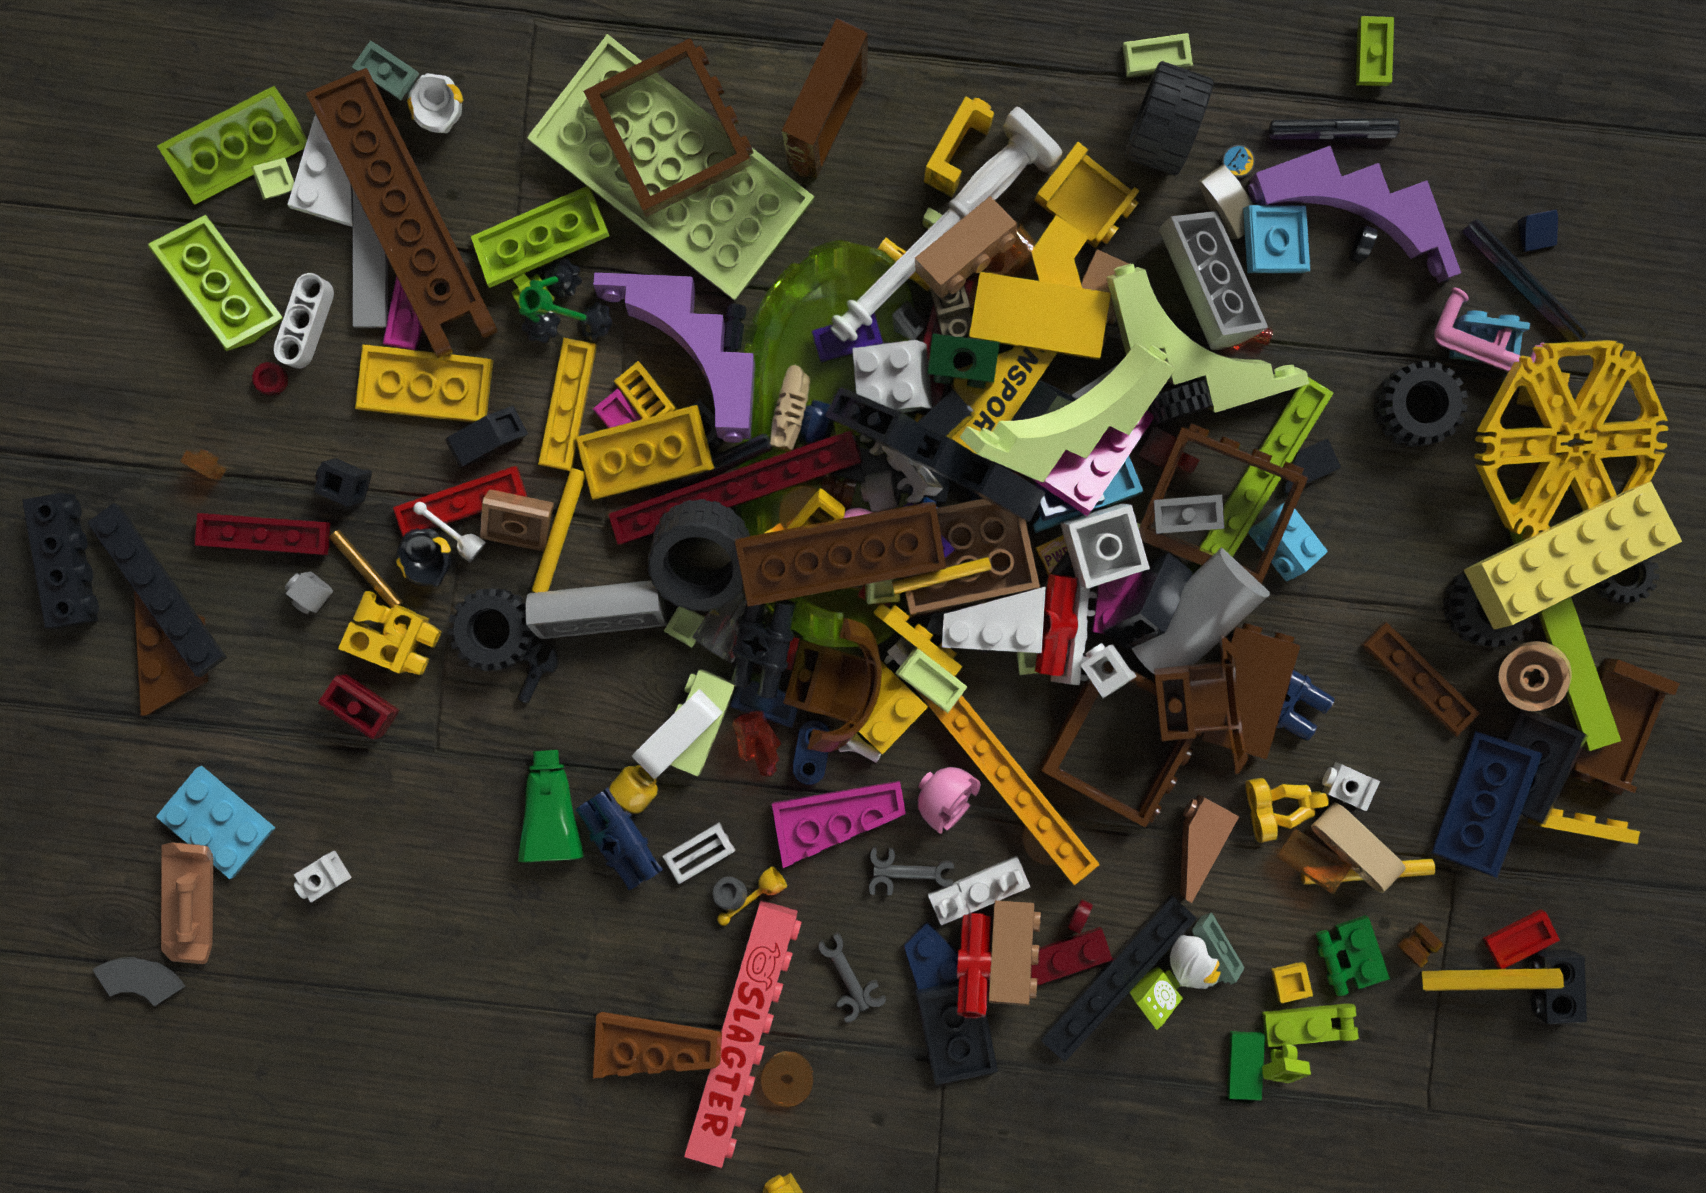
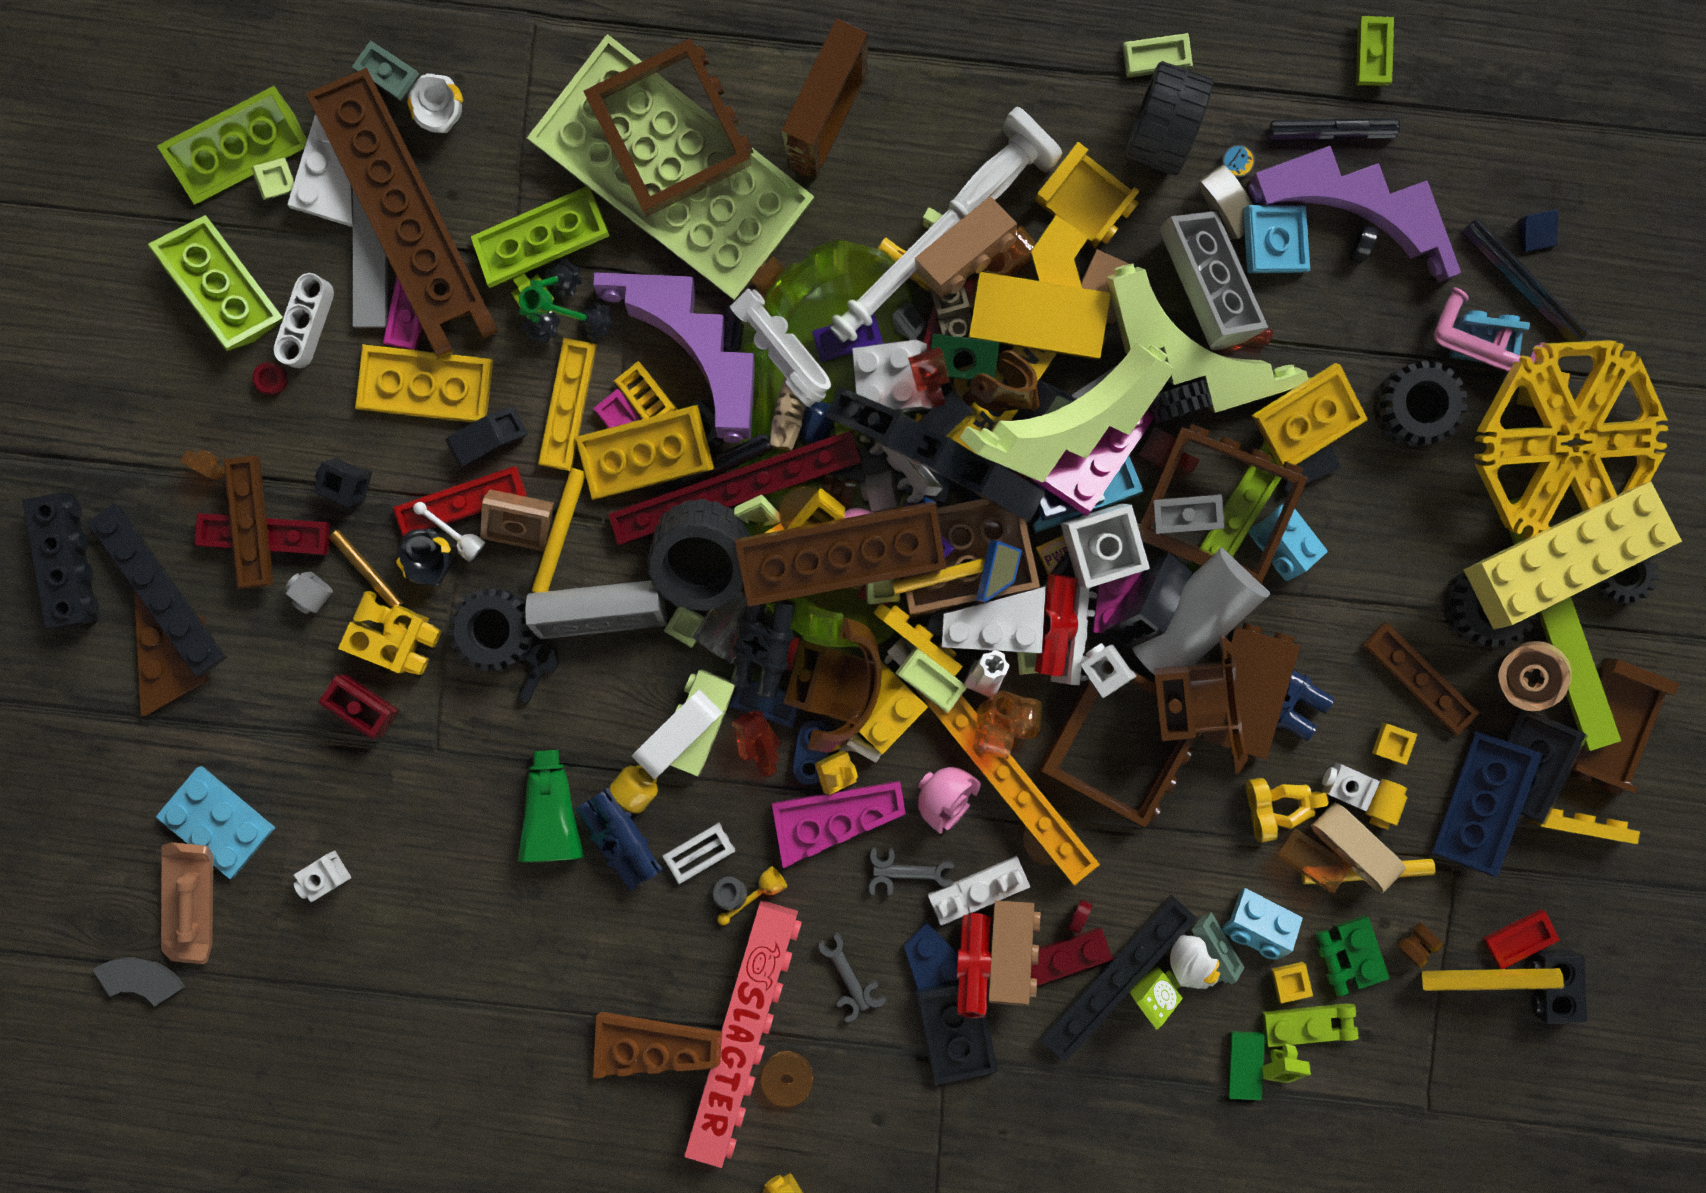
(248, 522): none -> reddish brown tile
(757, 510): none -> yellowish green tile
(767, 275): none -> clear orange plate
(802, 371): none -> white piece
(836, 772): none -> yellow tile
(929, 373): none -> clear red plate
(938, 171): yellow panel -> none
(987, 673): none -> white piece
(995, 396): none -> reddish brown helmet
(998, 570): none -> tile
(1016, 718): none -> clear orange piece
(1202, 839): nougat slope -> none
(1263, 925): none -> medium azure bracket
(1310, 416): none -> yellow tile
(1387, 804): none -> yellow brick
(1394, 743): none -> yellow plate

